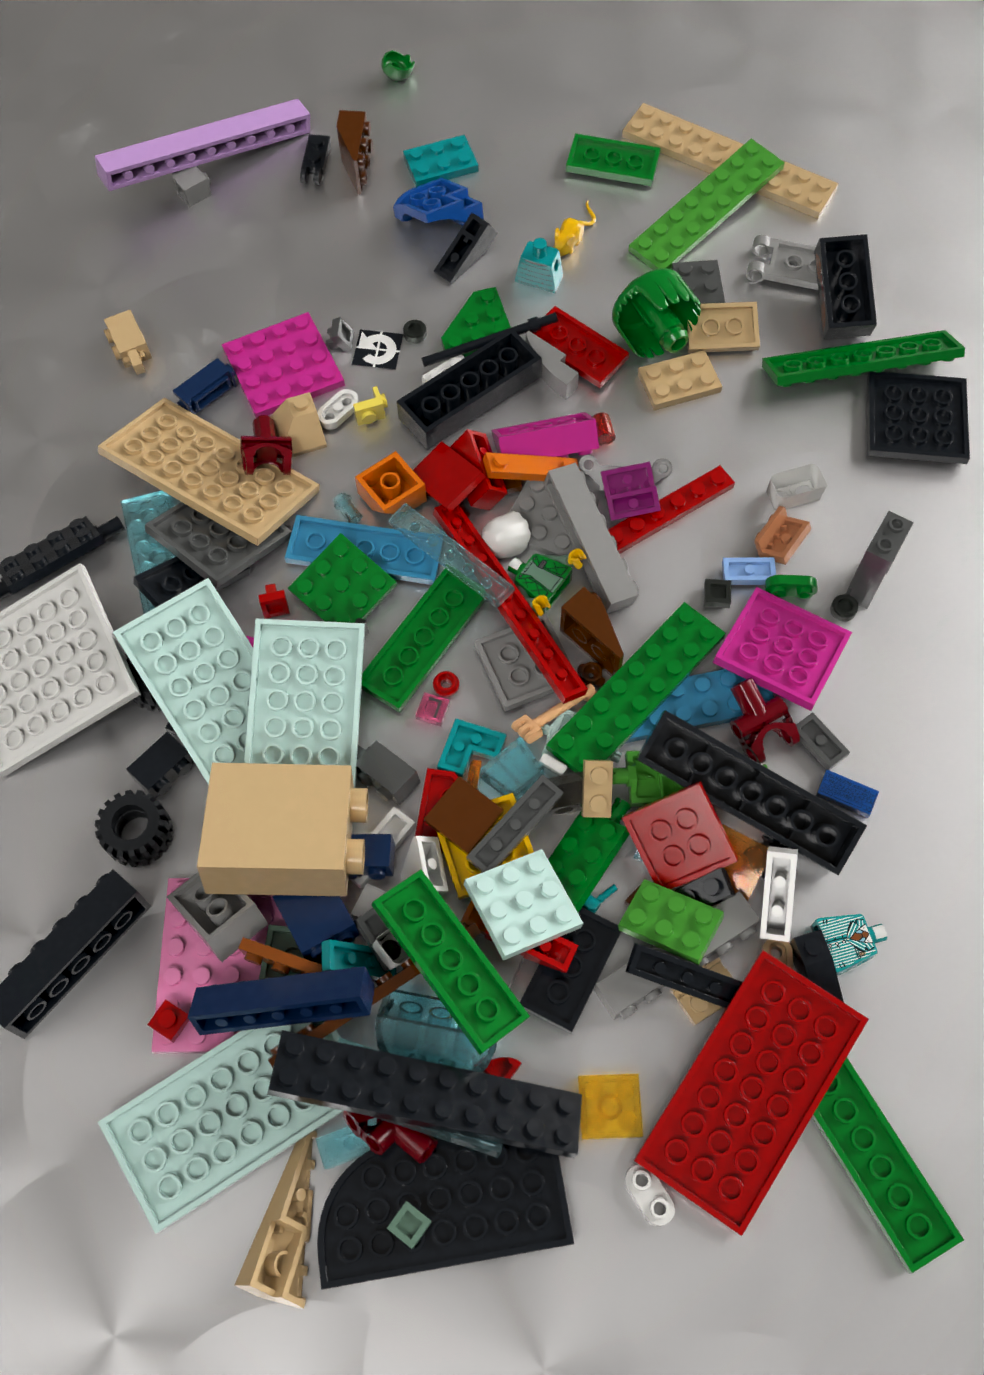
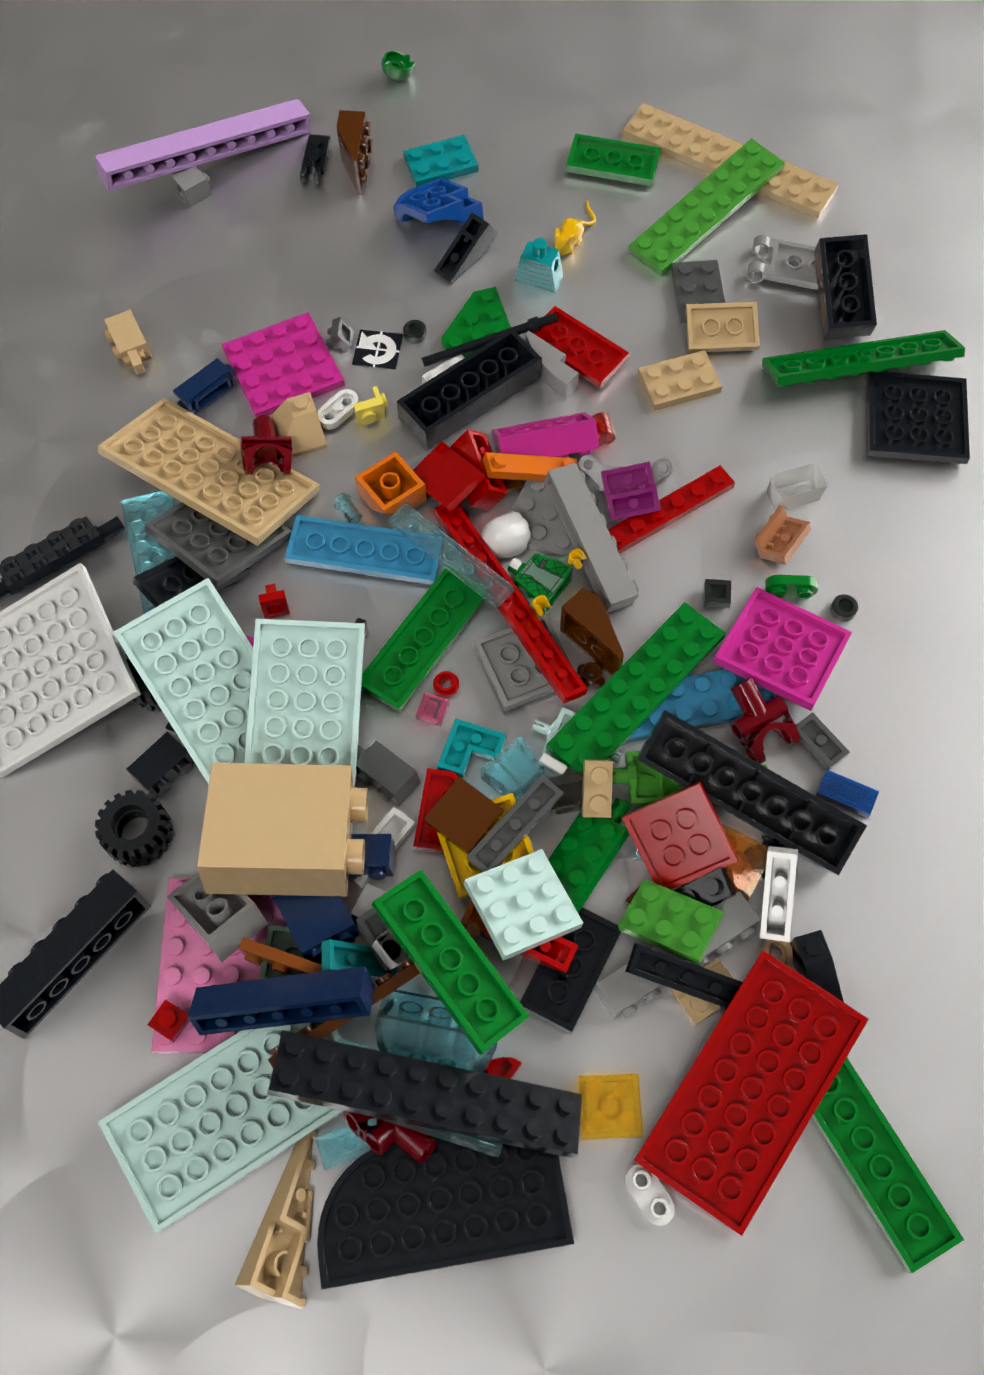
(342, 583): green plate -> none
(409, 1225): sand green plate -> none
(426, 855): white slope -> none
(474, 774): clear orange tile -> none
(532, 730): light nougat hinge -> none
(593, 904): teal hand -> none
(656, 313): green piece -> none
(748, 570): light blue plate -> none
(850, 939): torso -> none
(878, 558): dark grey door -> none

